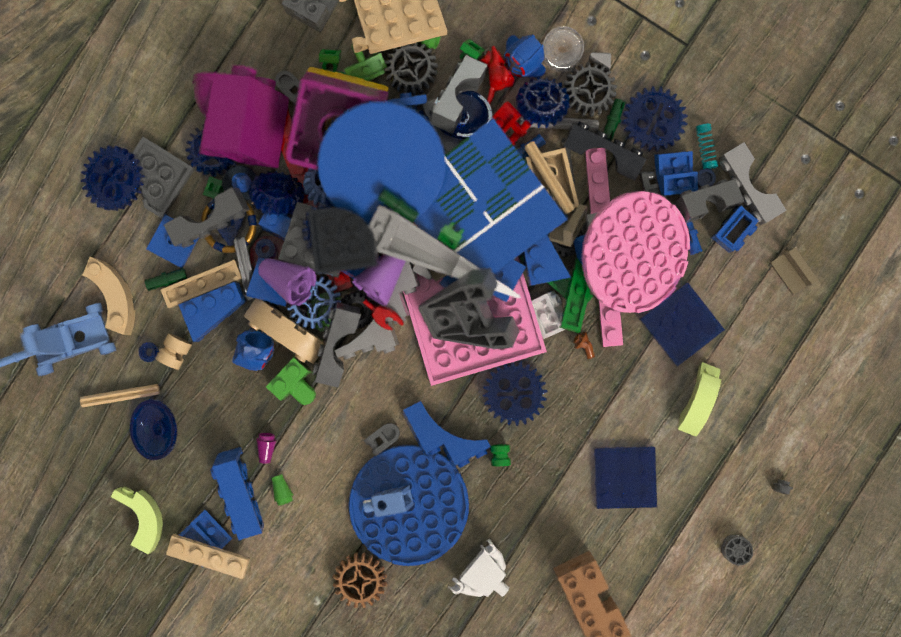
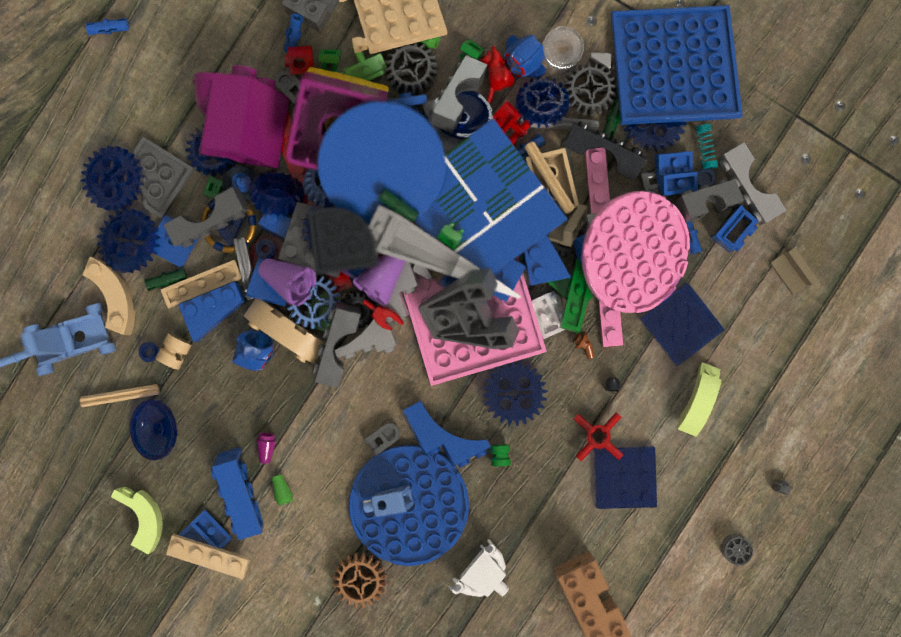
(107, 26): none -> blue pin
(130, 222): none -> clear blue gear
(291, 381): bright green brick -> none
(293, 32): none -> blue pin
(301, 52): none -> red brick
(605, 429): none -> red bar
(612, 384): none -> black hinge
(675, 65): none -> blue tile

